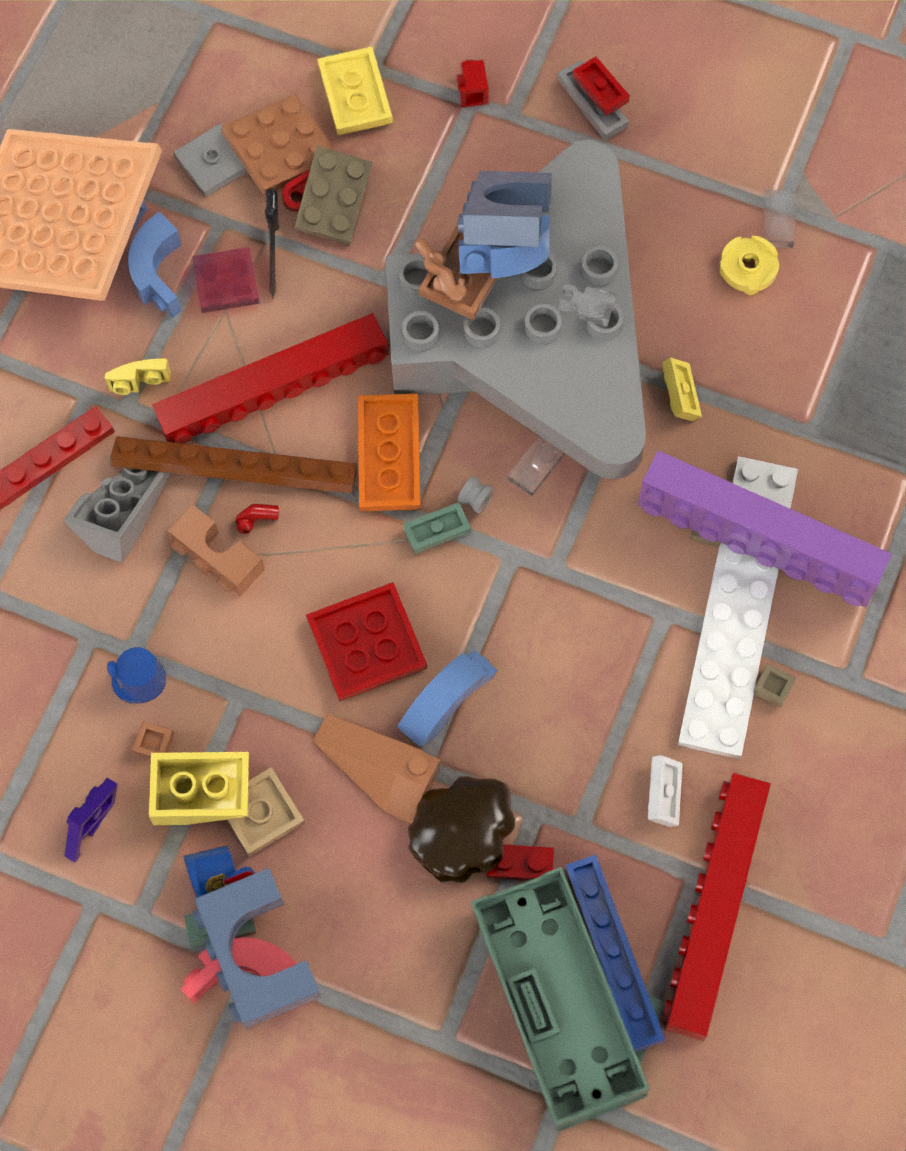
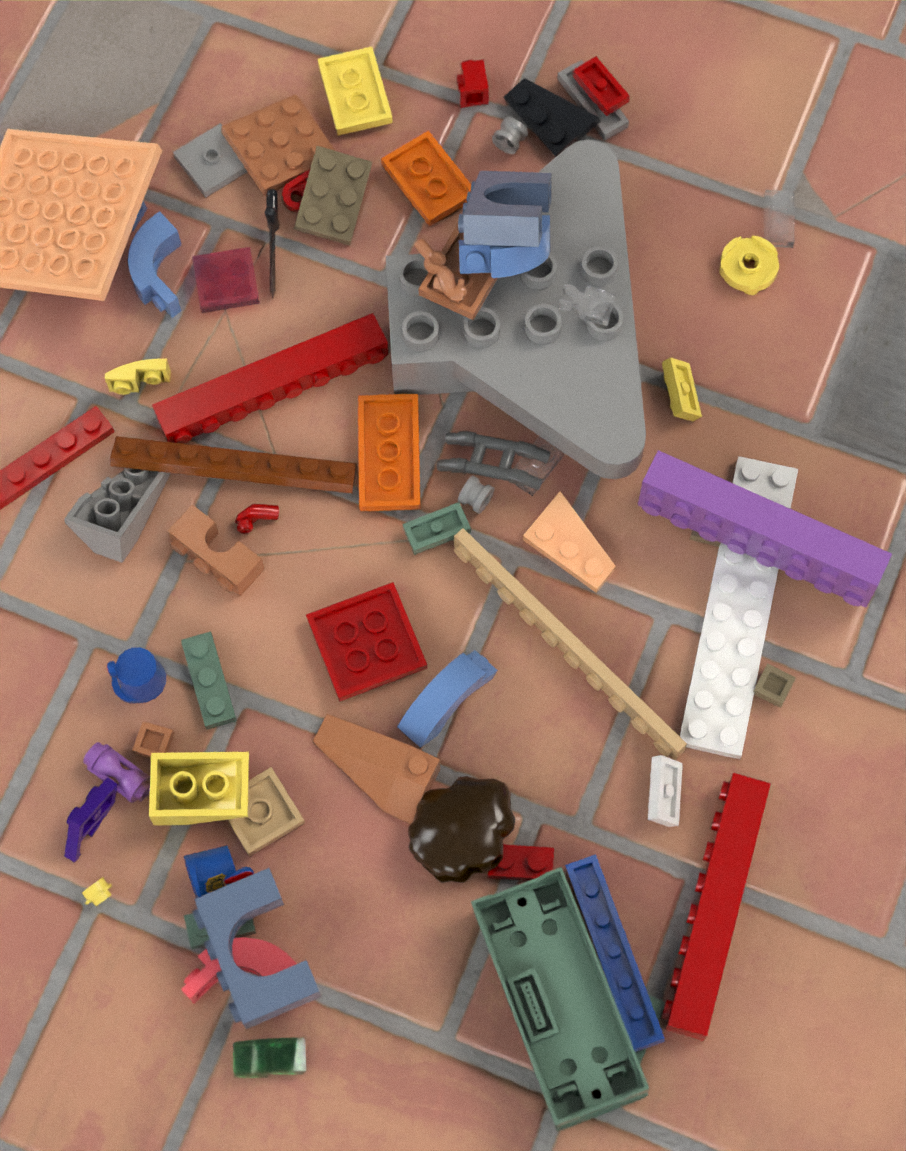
(97, 892): none -> light yellow plate
(105, 763): none -> medium lavender piece
(208, 680): none -> sand green plate
(269, 1056): none -> clear green slope
(428, 177): none -> orange plate
(504, 471): none -> dark grey piece
(510, 135): none -> light grey wheel
(550, 116): none -> black wing
(570, 544): none -> light nougat wing
(574, 651): none -> tan plate

